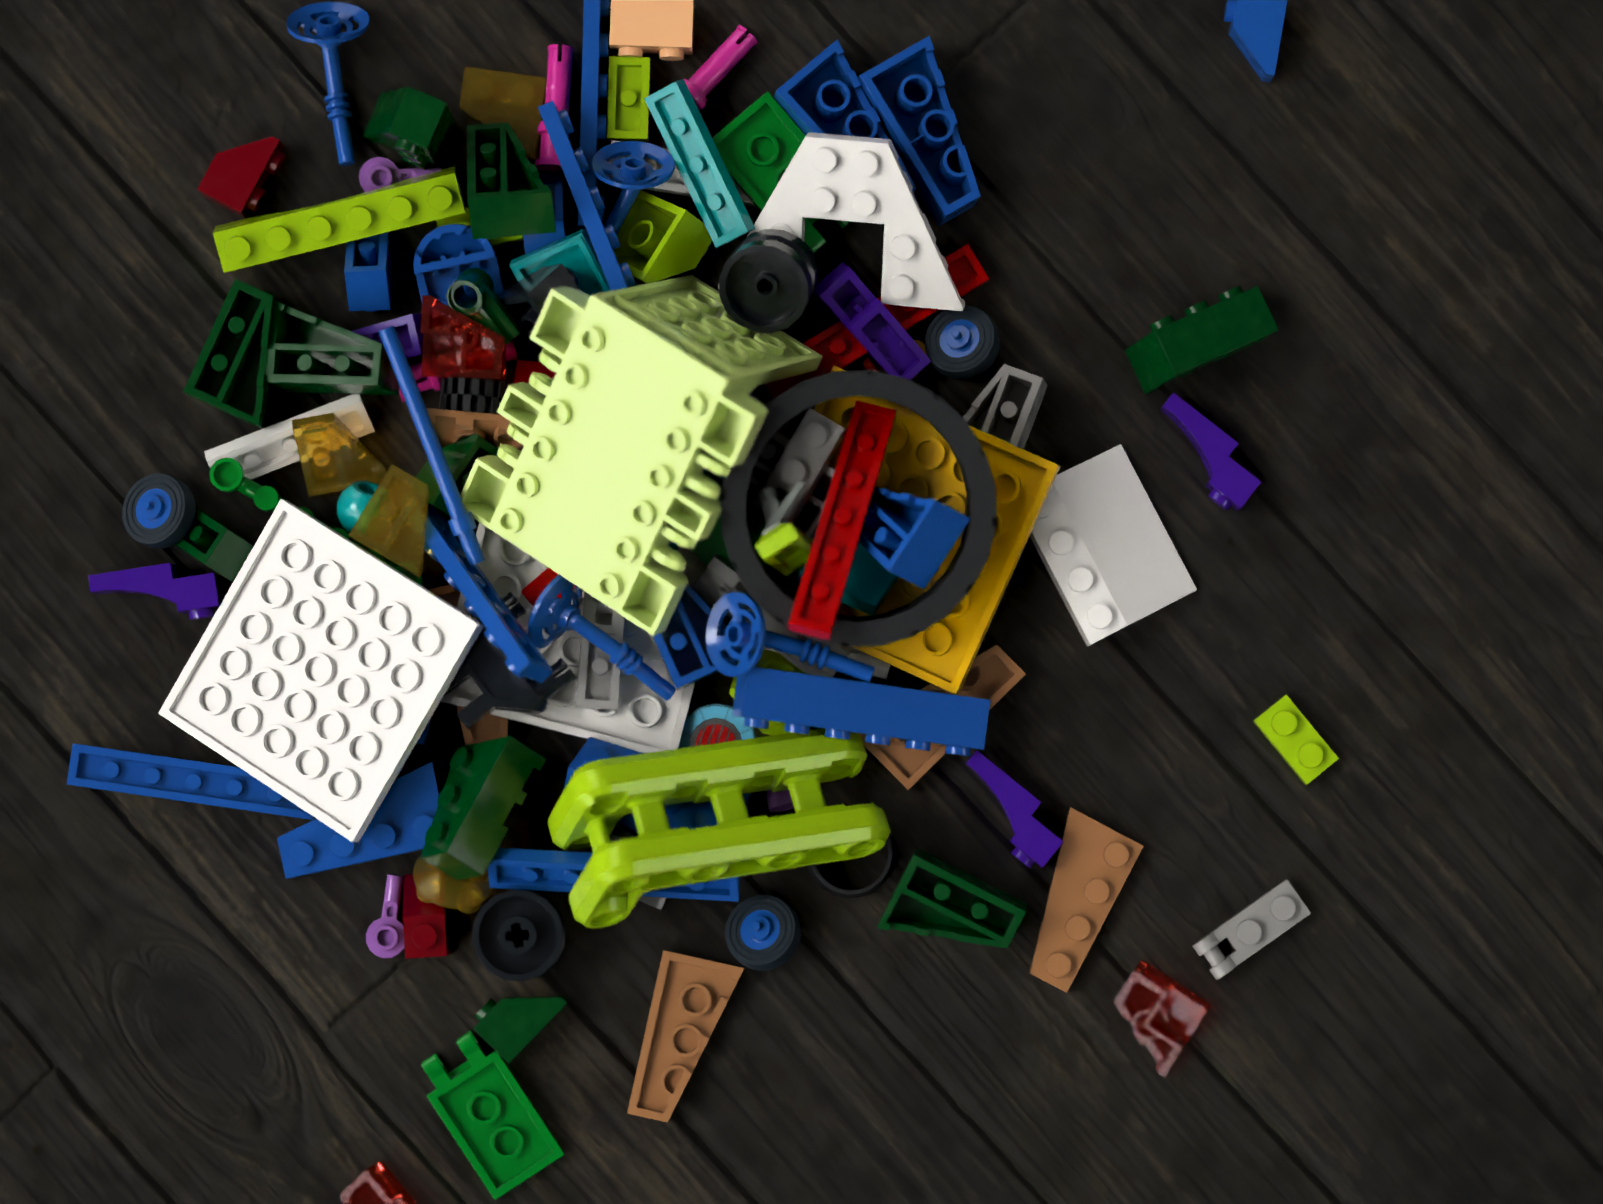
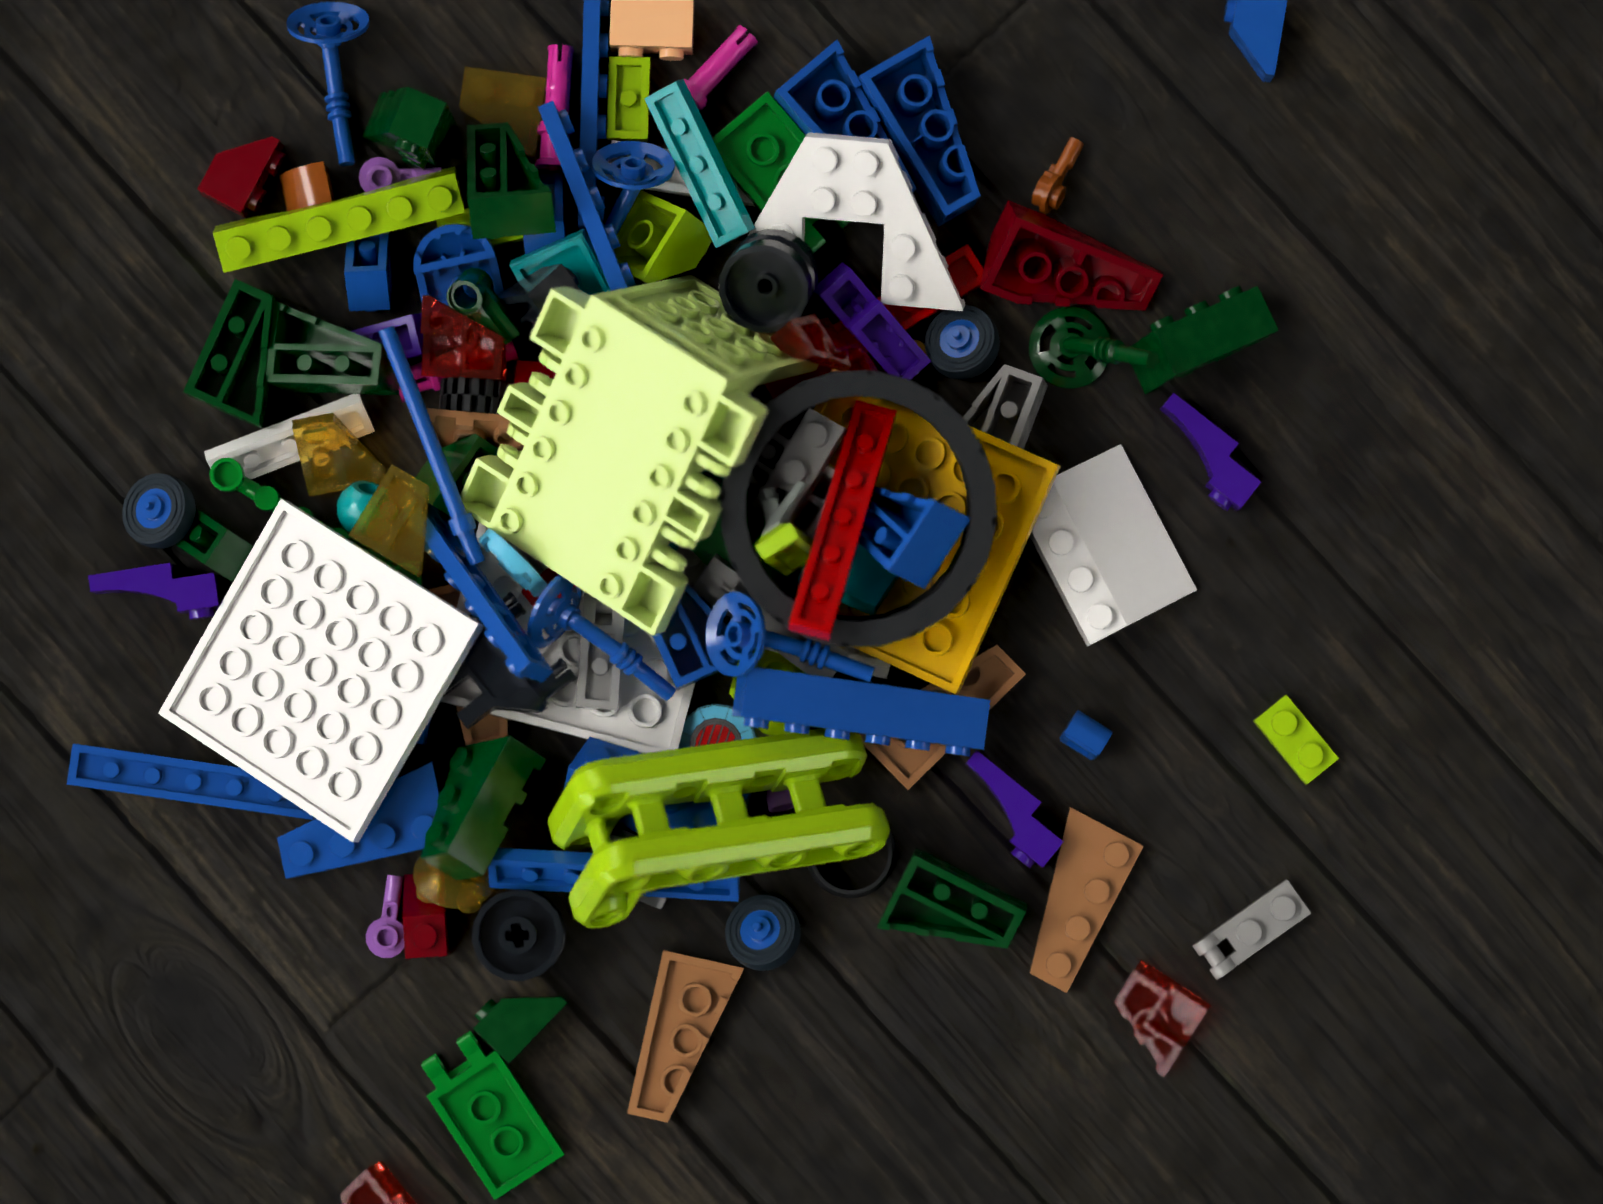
(306, 186): none -> dark orange brick
(513, 563): none -> medium azure tile
(820, 343): none -> clear red slope
(1049, 189): none -> dark orange plate
(1052, 263): none -> dark red wedge
(1076, 348): none -> dark green dish
(1085, 735): none -> blue brick

